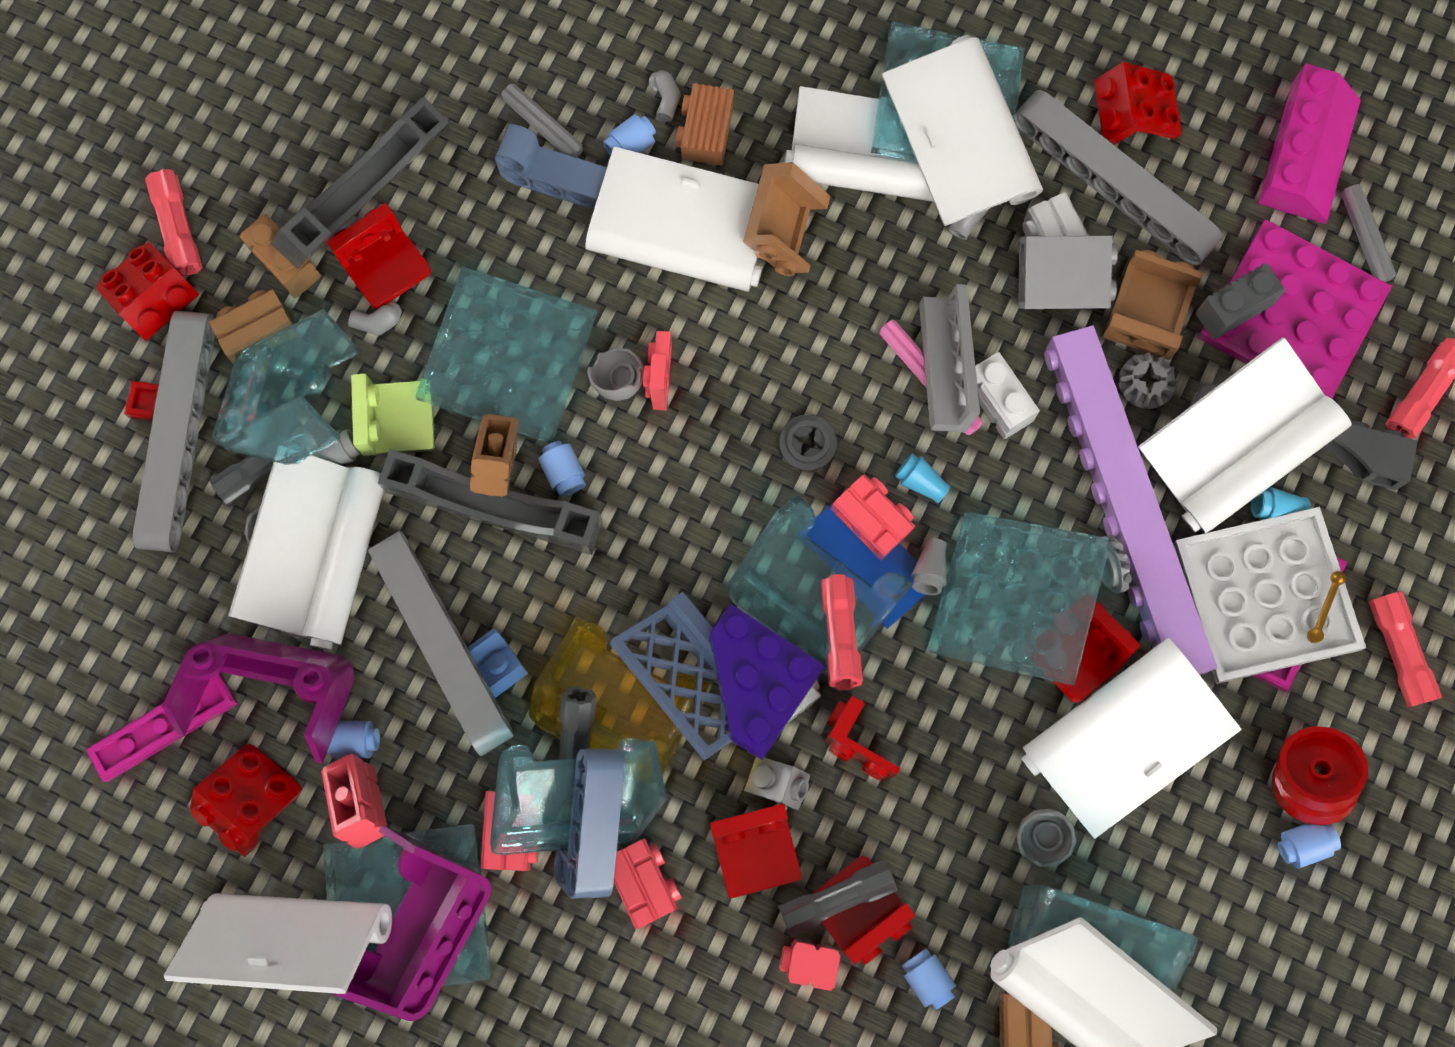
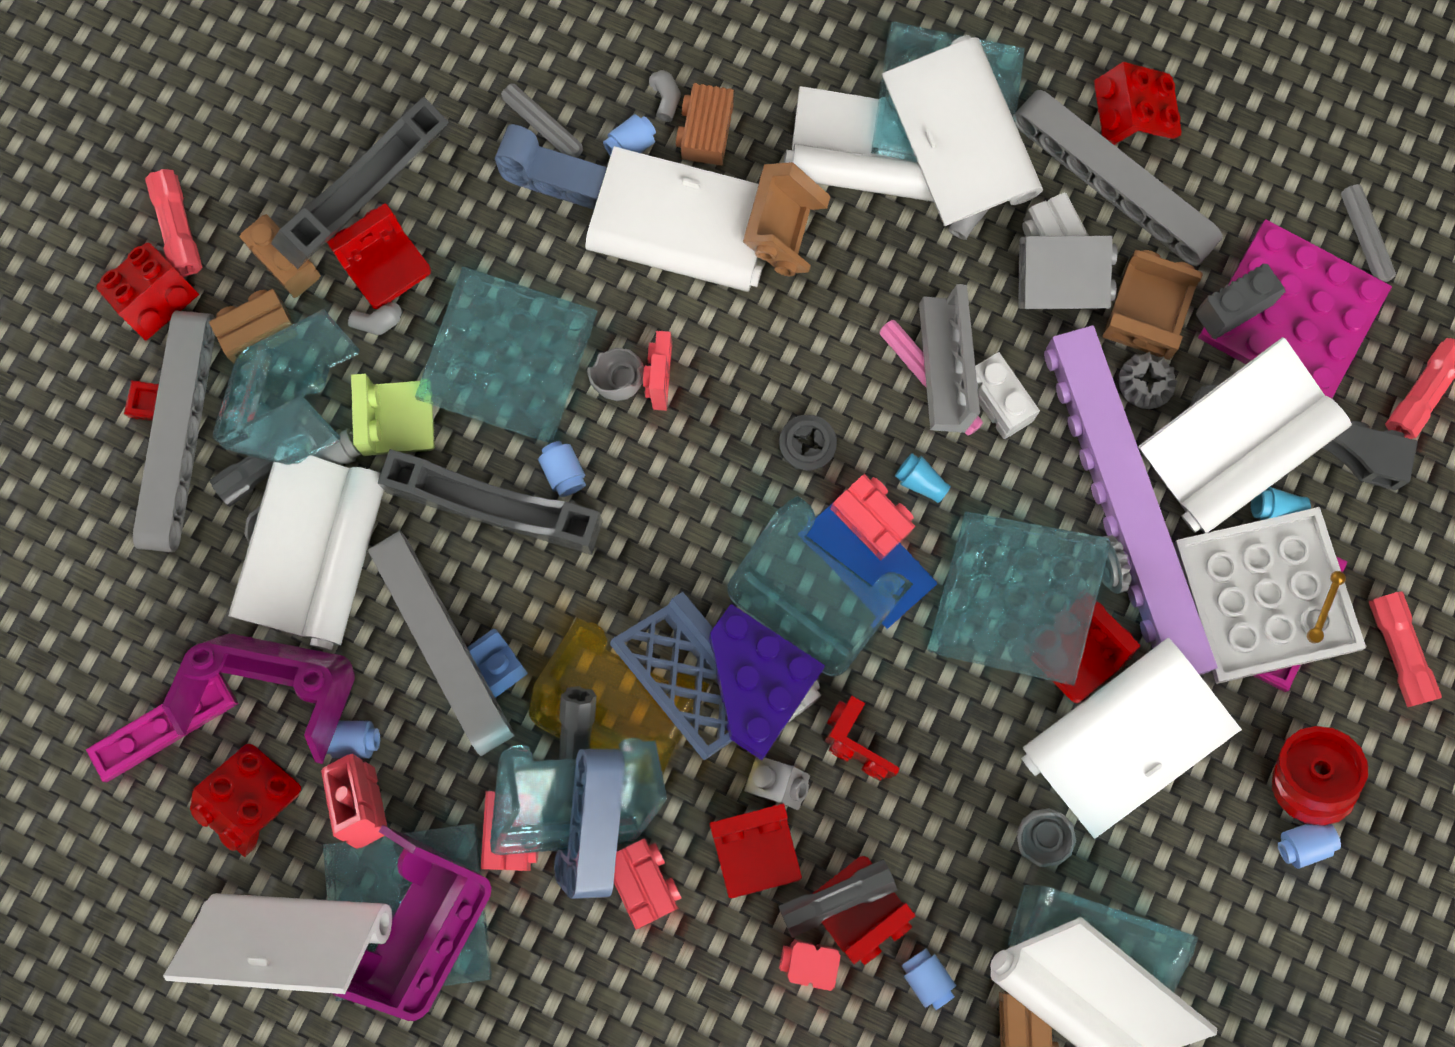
(494, 455): medium nougat brick -> none
(843, 657): coral axle -> none
(930, 570): light grey cone -> none
(1310, 144): dark pink slope -> none

